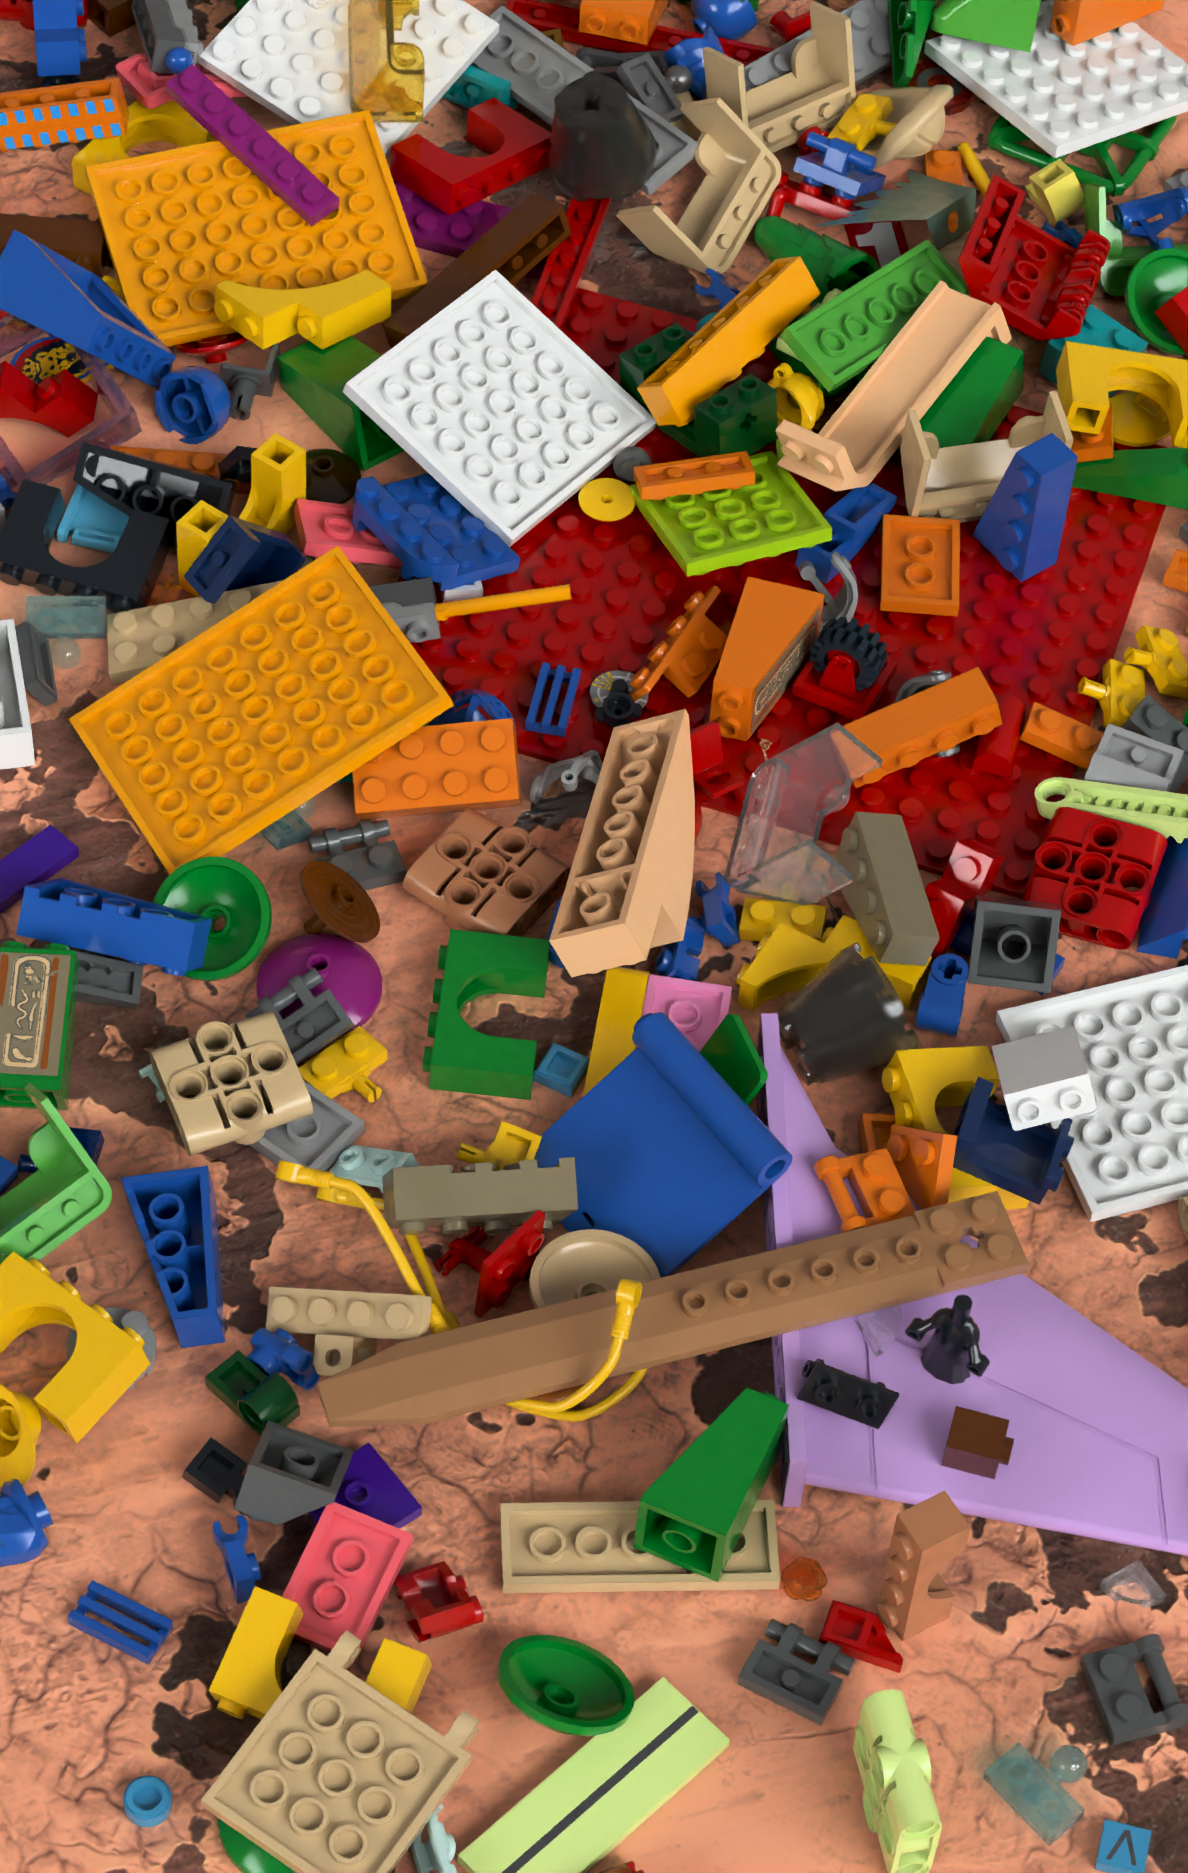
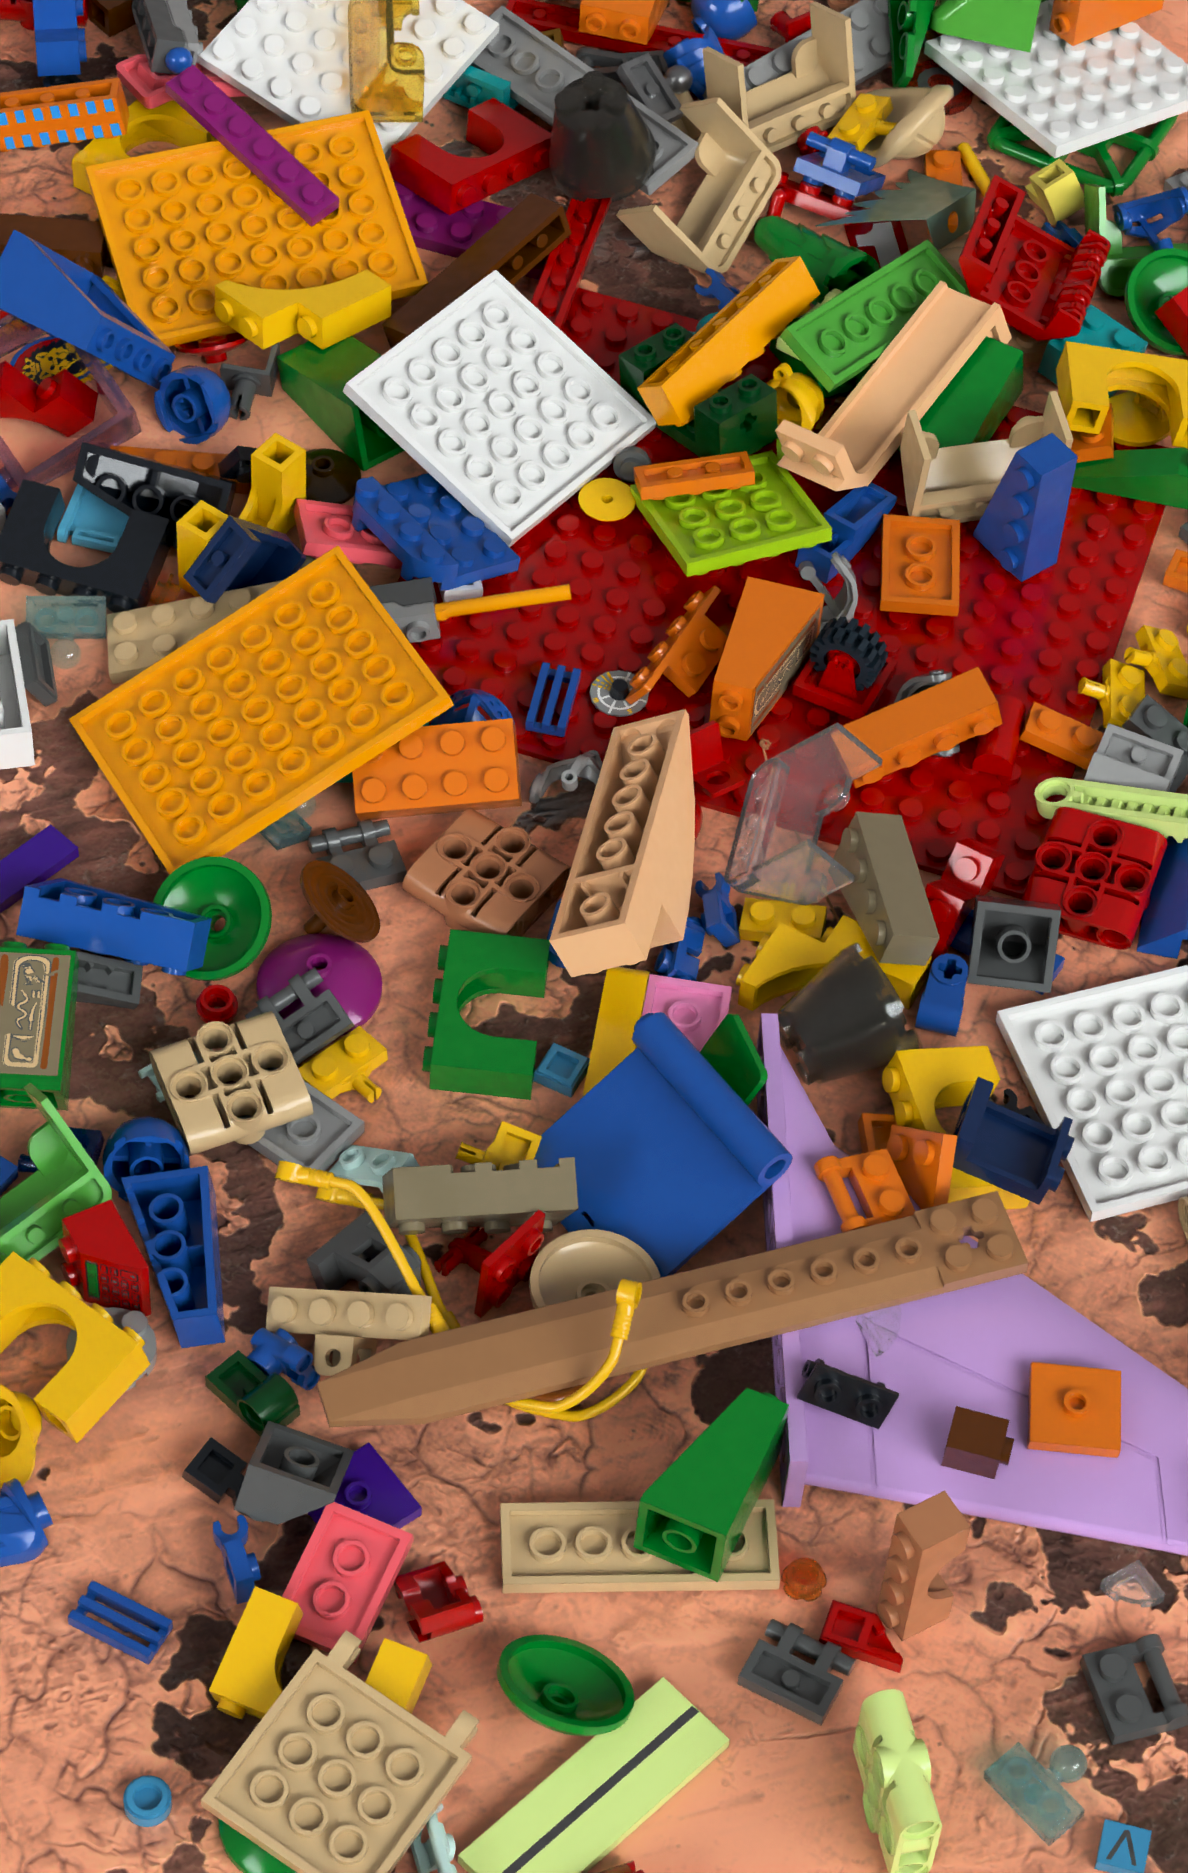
(104, 1260): none -> red slope
(142, 1148): none -> blue cylinder
(217, 996): none -> red plate
(361, 1255): none -> dark grey tile
(618, 702): black plate -> none
(954, 1344): black piece -> none
(1044, 1078): white panel -> none
(1074, 1410): none -> orange plate

